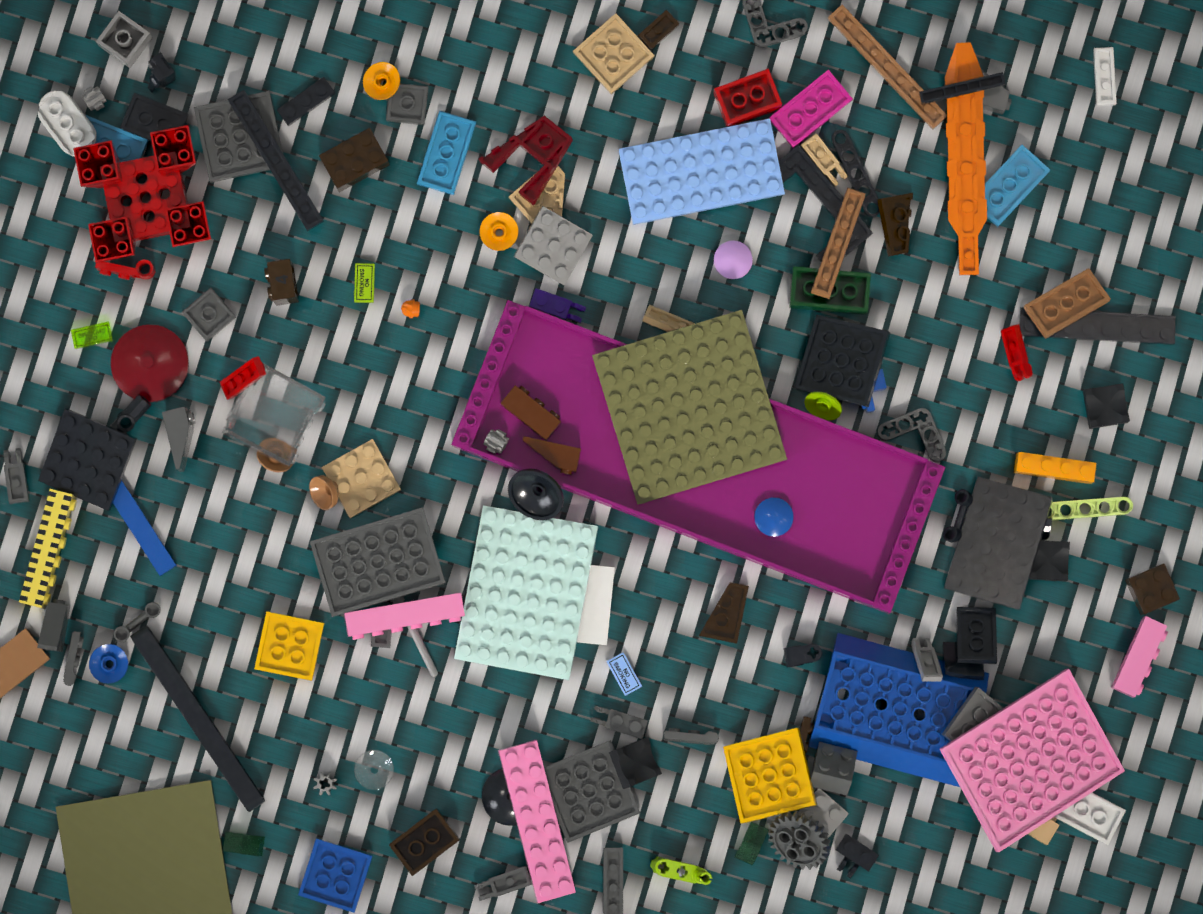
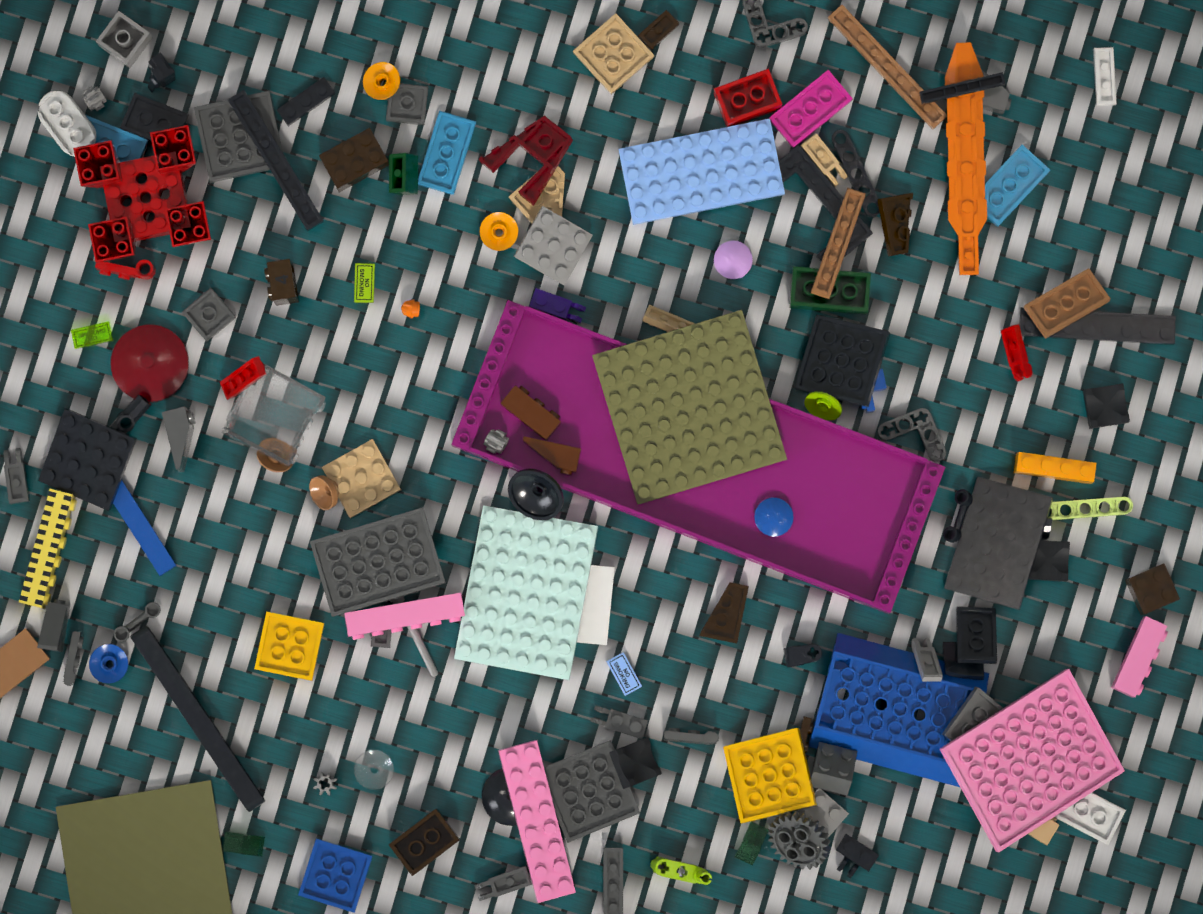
(403, 174): none -> dark green brick

